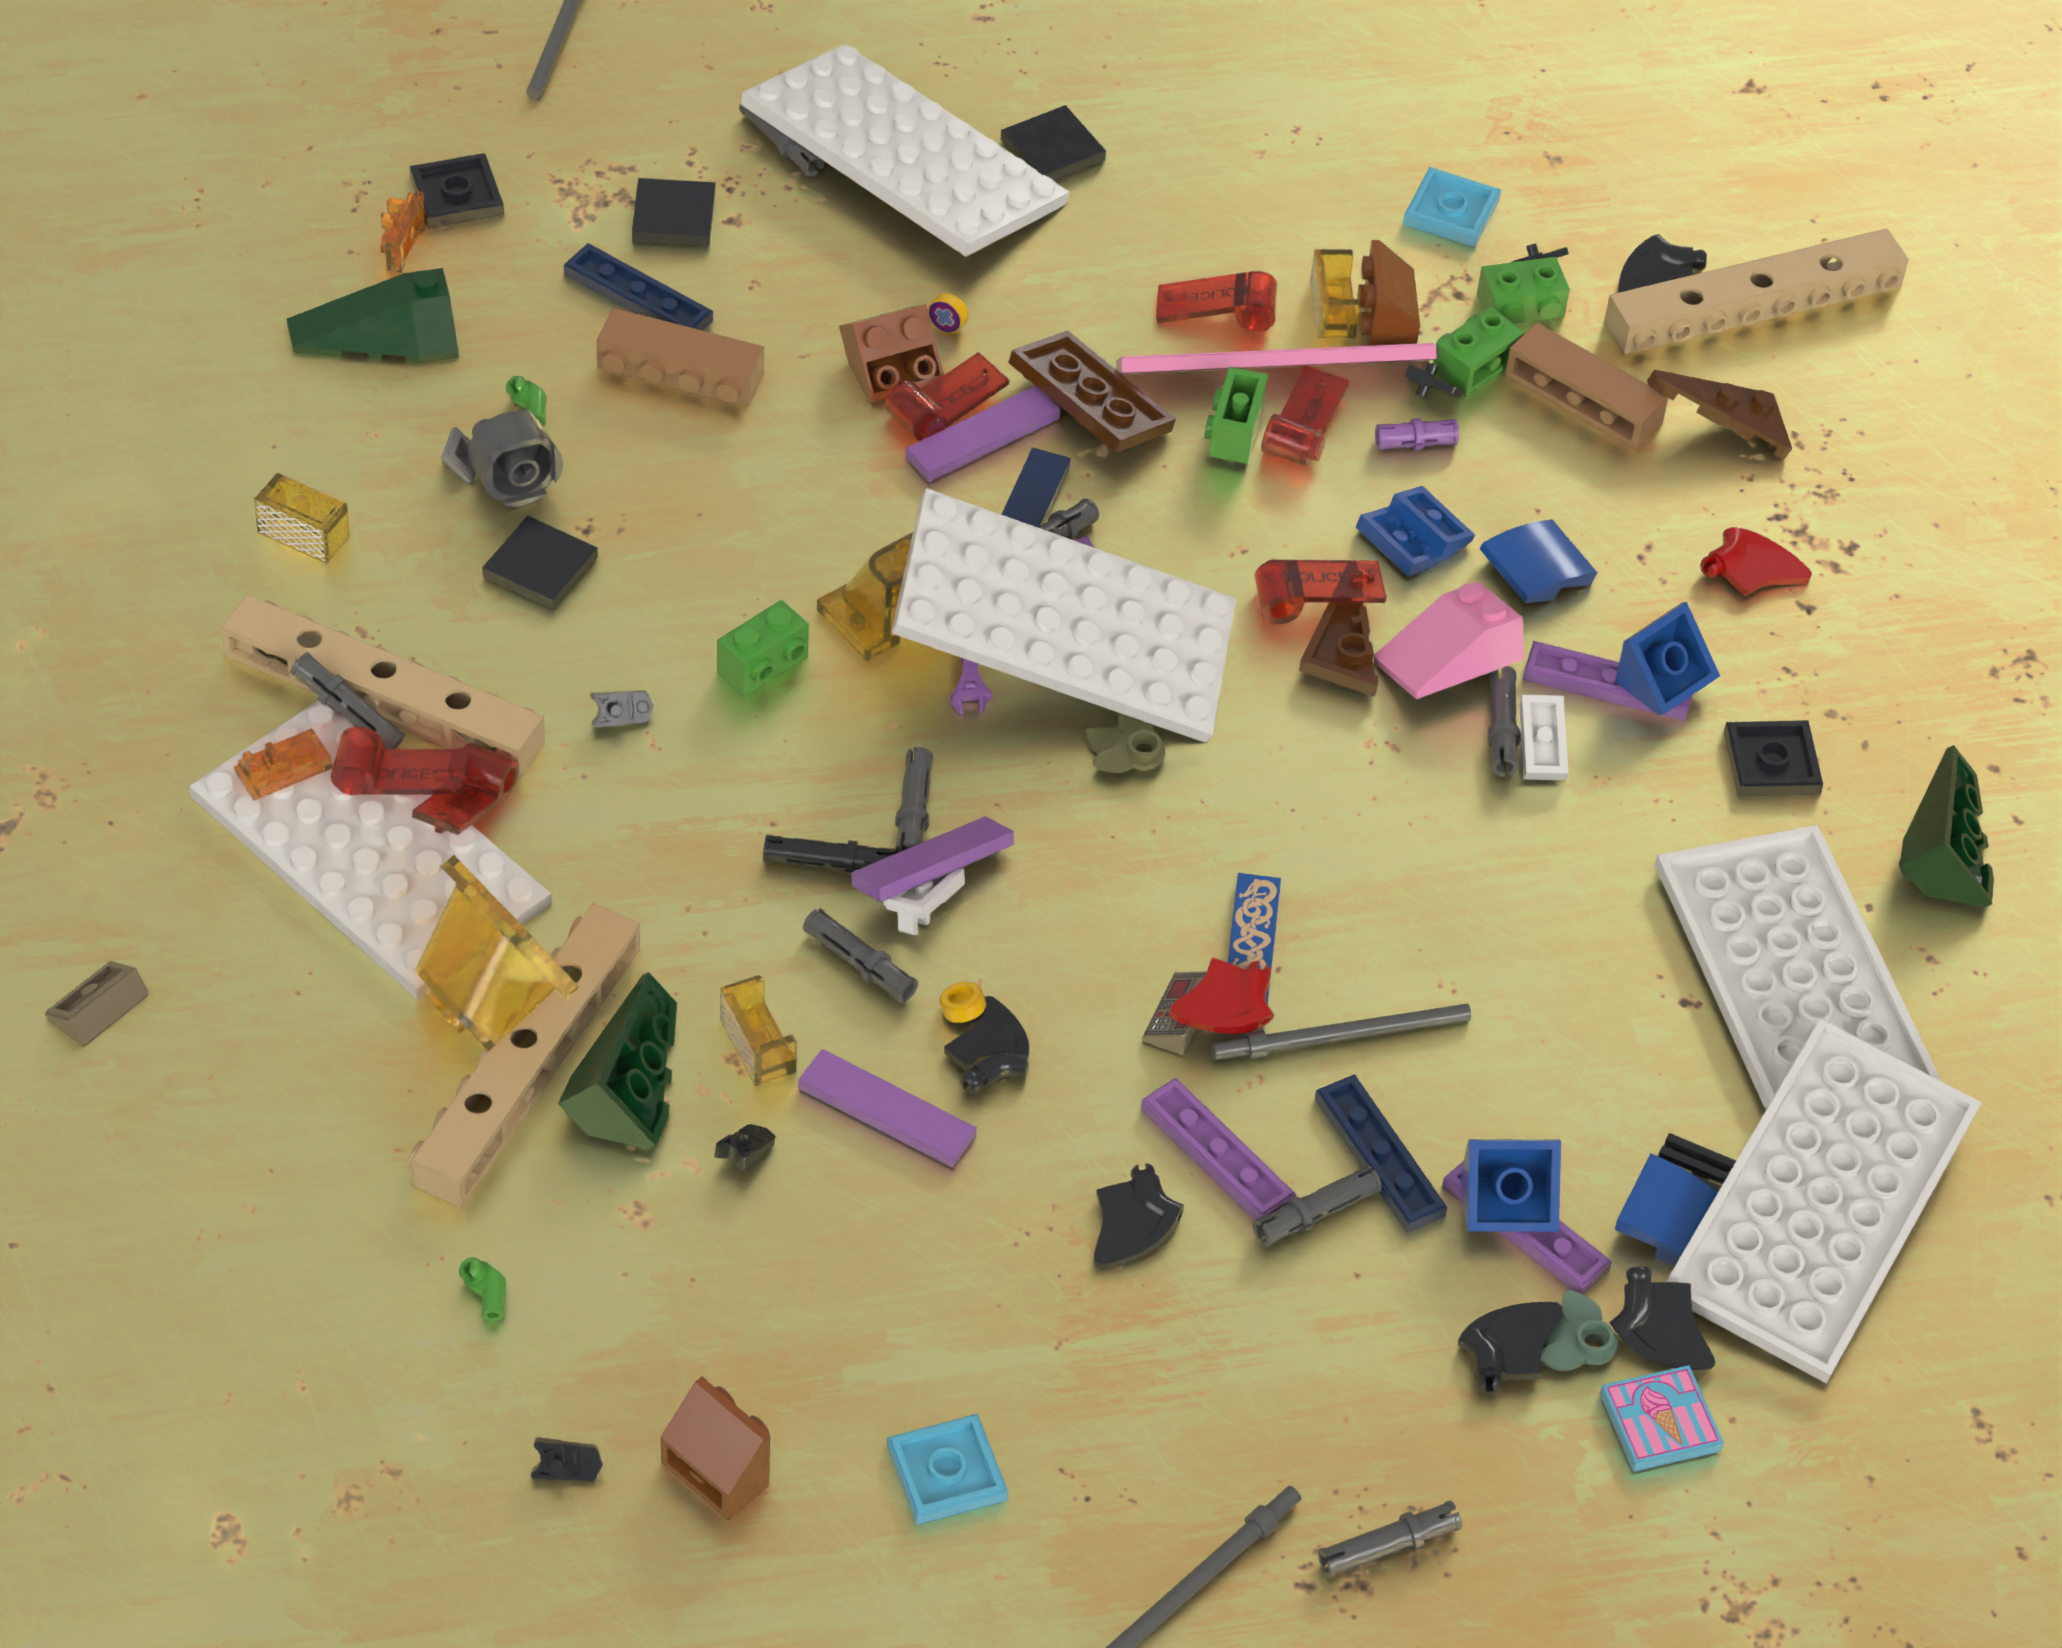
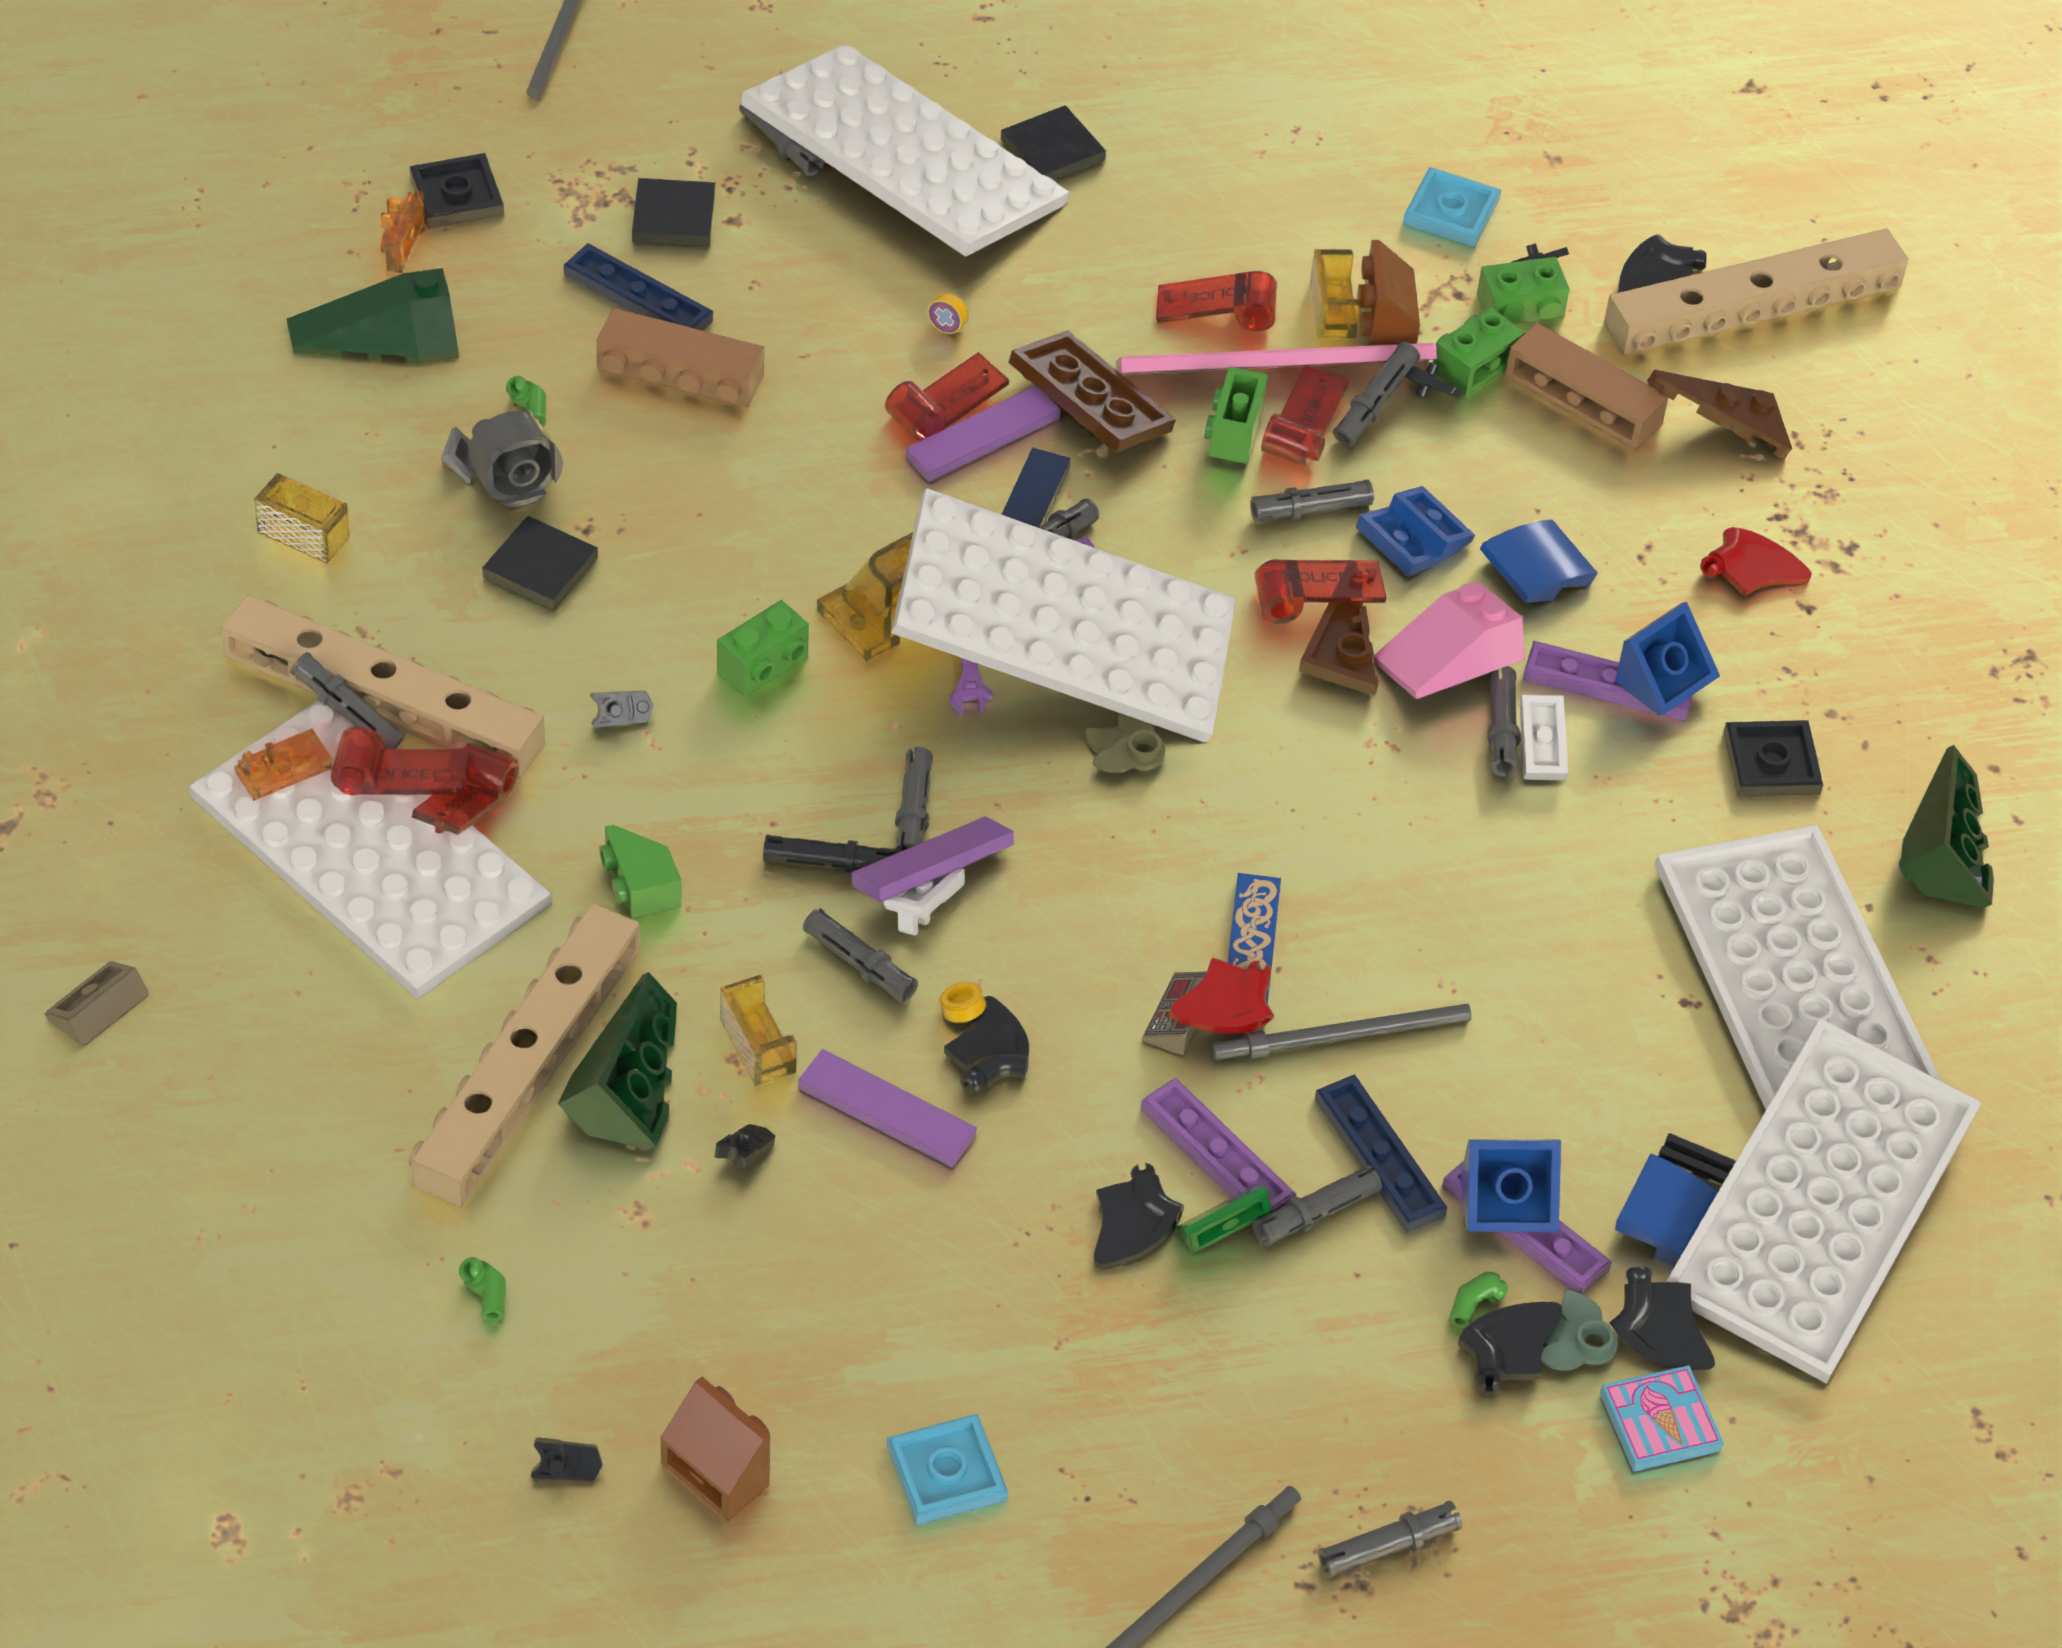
(485, 963): clear yellow windscreen -> none
(642, 872): none -> bright green slope
(892, 350): dark orange slope -> none
(1225, 1218): none -> green slope
(1295, 502): none -> dark grey pin
(1367, 406): none -> dark grey pin
(1417, 434): medium lavender pin -> none
(1487, 1286): none -> bright green arm

